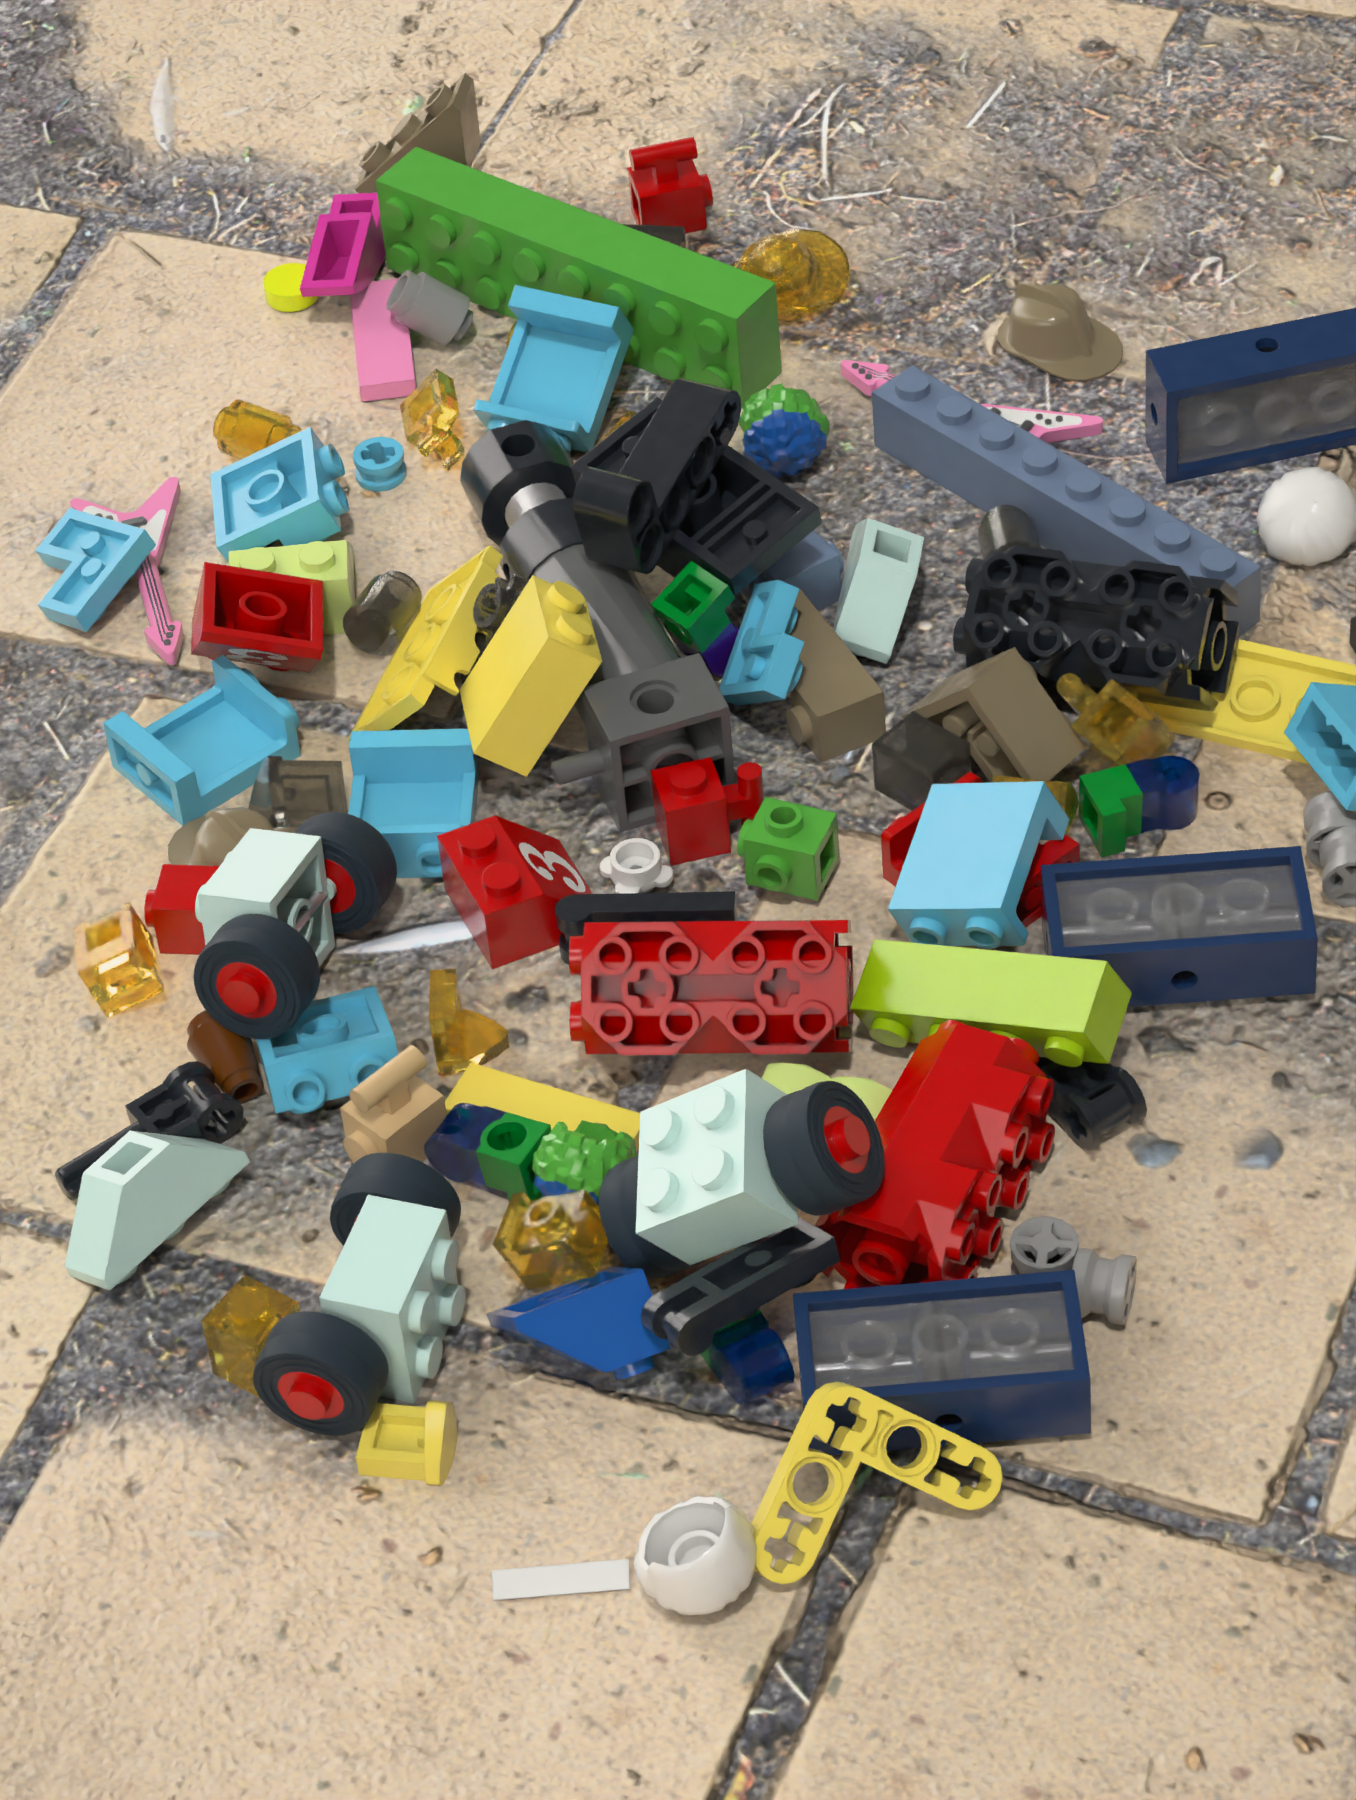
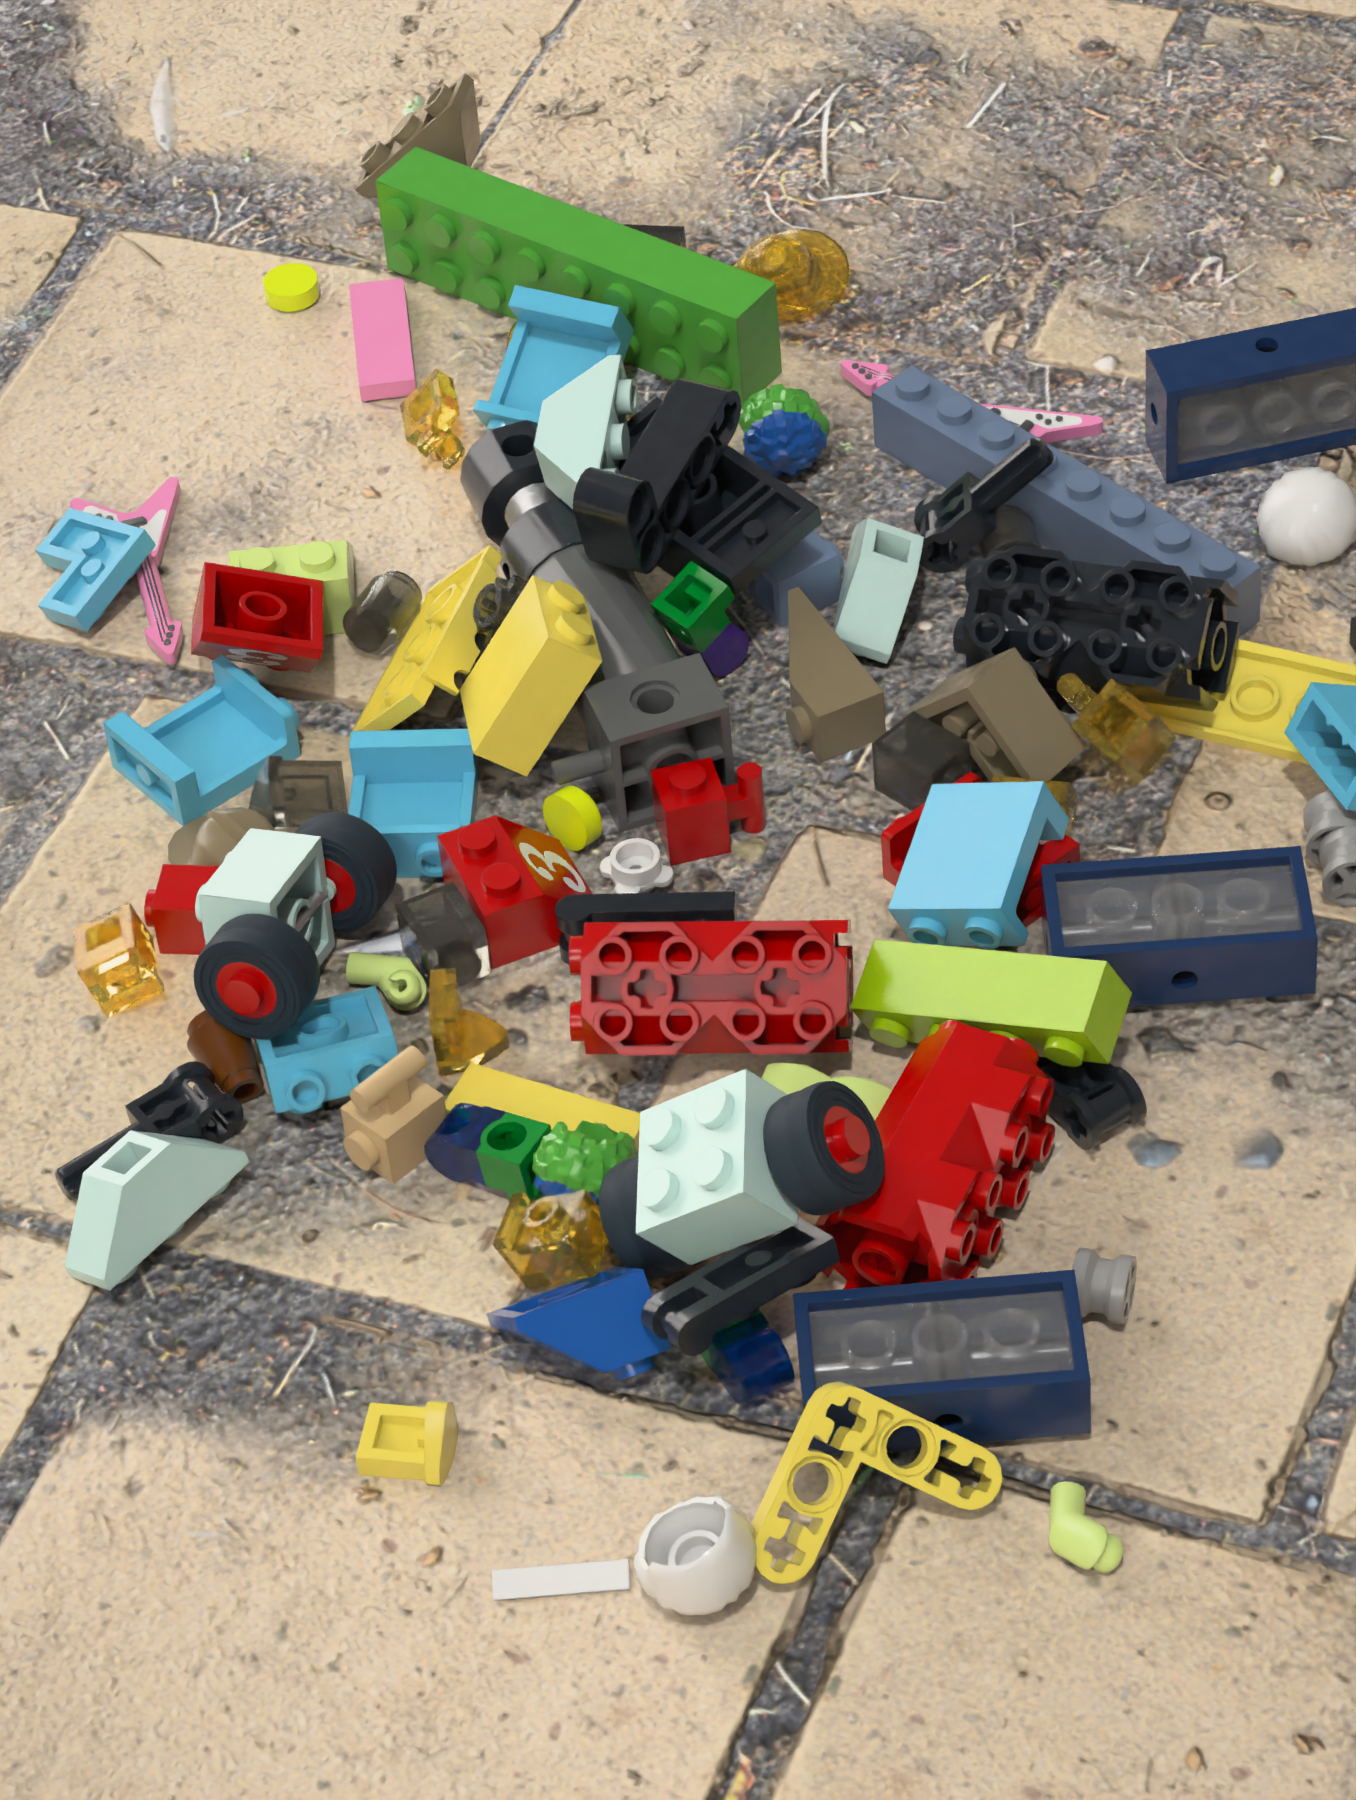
(239, 1328): clear yellow brick -> none
(248, 428): clear yellow brick -> none
(279, 495): medium azure plate -> none
(345, 247): dark pink slope -> none
(379, 464): medium azure bush -> none
(380, 1305): brick -> none
(392, 974): none -> yellowish green arm
(430, 307): light grey brick -> none
(443, 933): none -> clear smoke brick
(572, 817): none -> neon yellow tile
(585, 426): none -> light aqua slope
(668, 186): red brick -> none
(764, 655): medium azure plate -> none
(790, 848): bright green brick -> none
(967, 509): none -> black connector
(1043, 1242): light grey wheel -> none
(1057, 335): dark tan piece -> none
(1077, 1536): none -> yellowish green arm
(1137, 800): leg -> none

